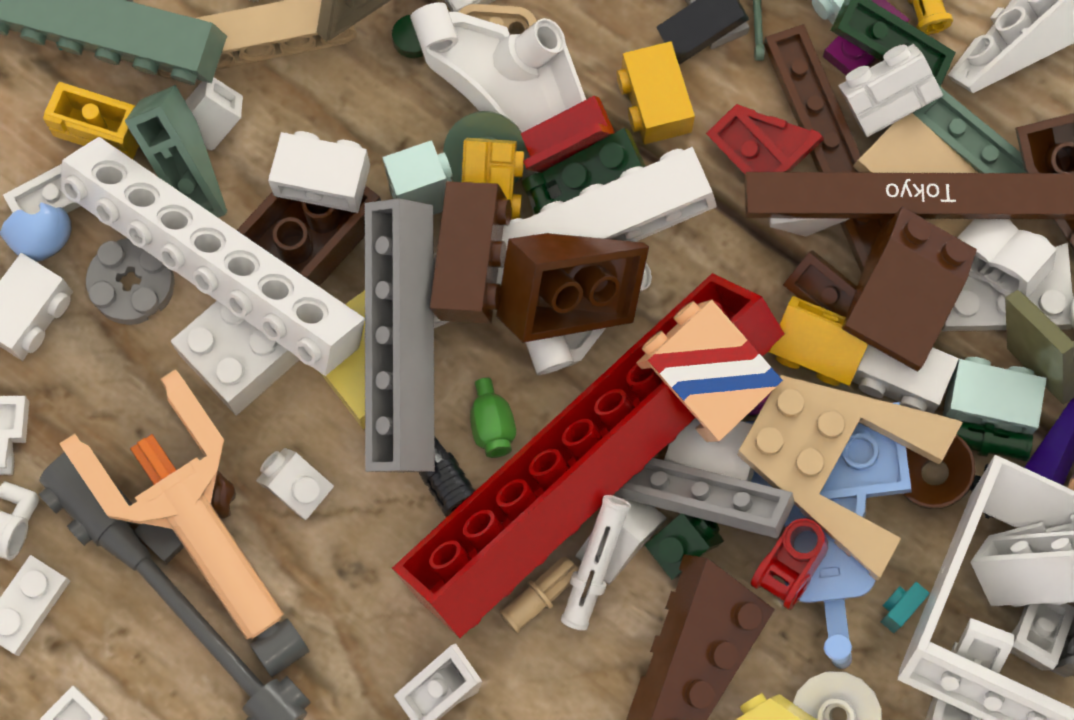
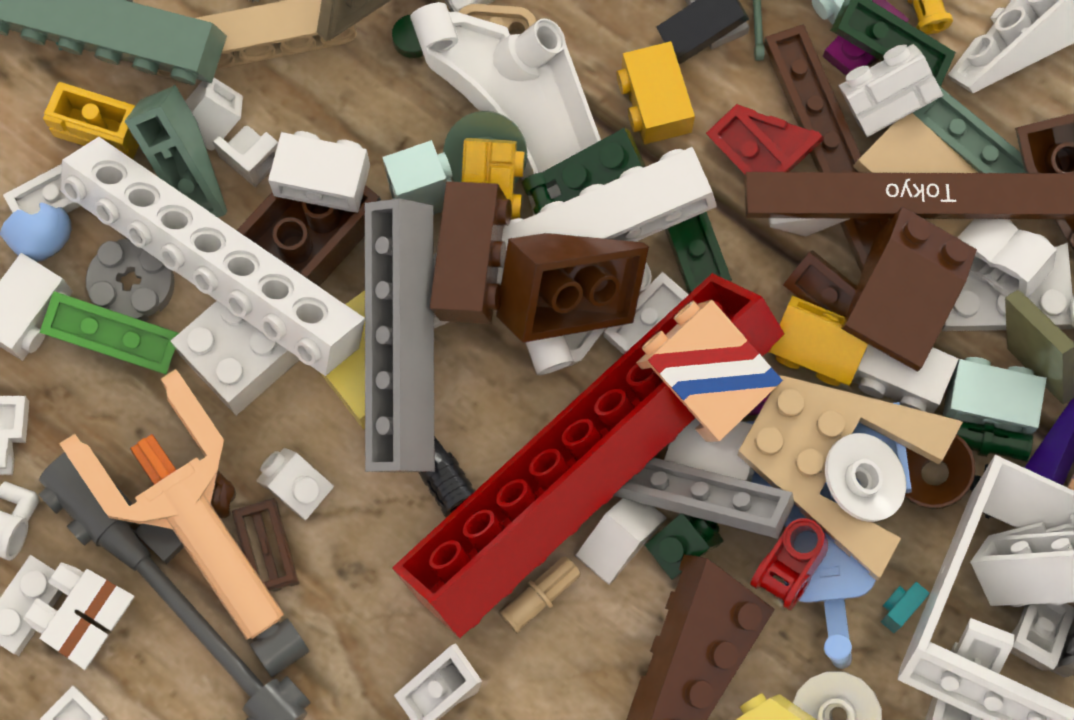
(66, 630): none -> white hips
(109, 332): none -> bright green plate
(248, 154): none -> white panel
(275, 582): none -> reddish brown tile
(492, 420): bright green plant -> none
(566, 134): red panel -> none
(580, 609): white pin -> none
(651, 308): none -> white plate
(697, 251): none -> dark green plate
(876, 468): none -> white dish

